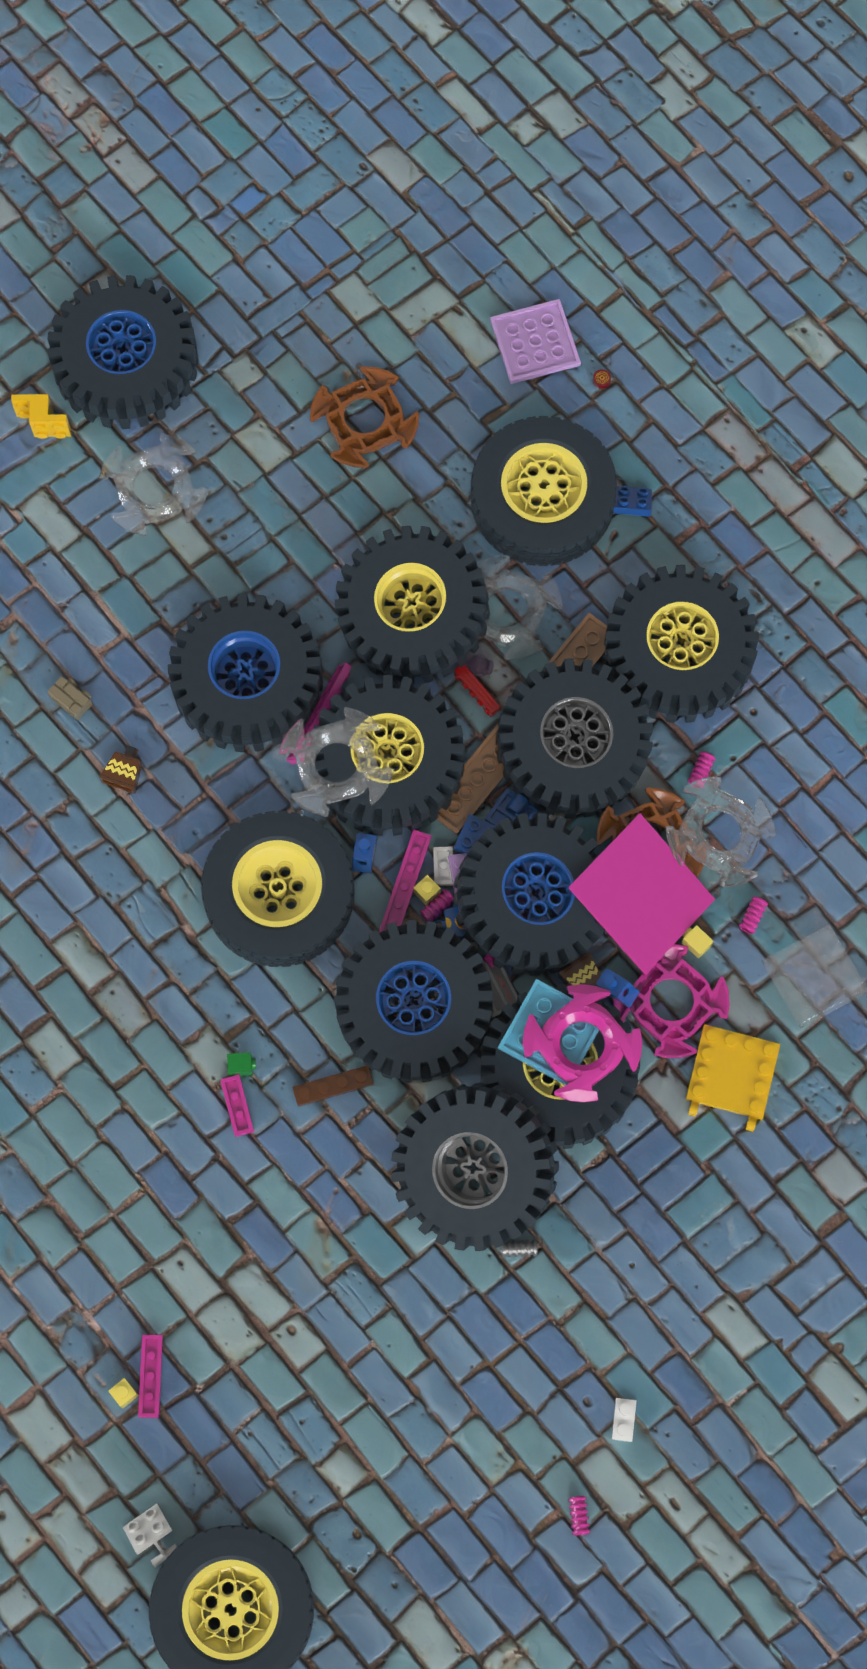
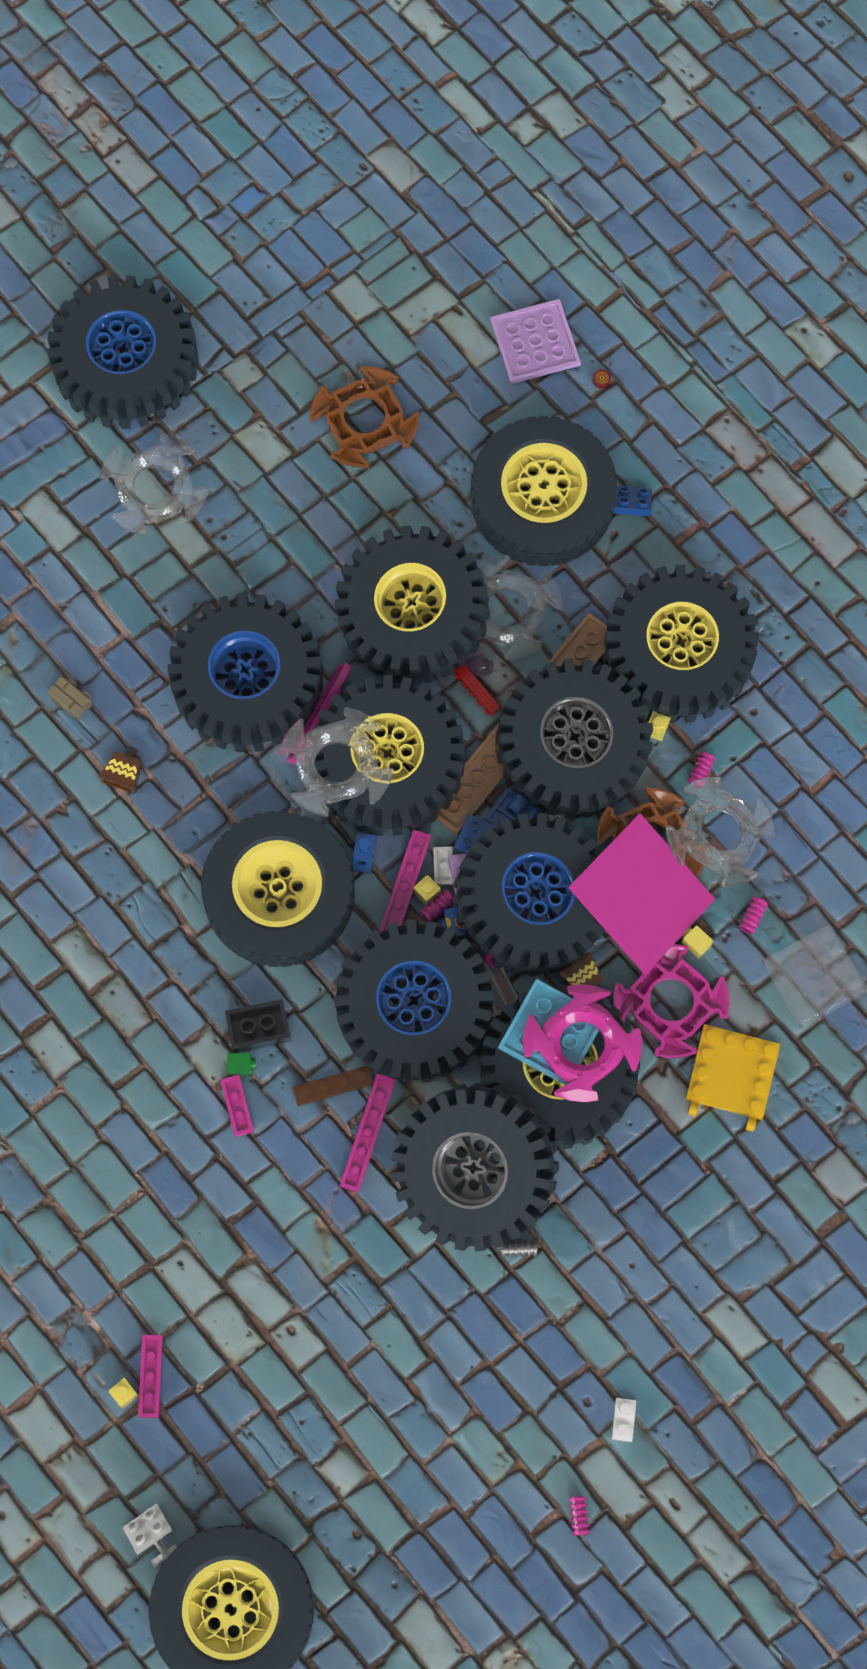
(40, 414): yellow bracket -> none
(258, 1026): none -> black brick
(367, 1133): none -> dark pink plate
(617, 985): blue torso -> none
(660, 725): none -> light yellow brick

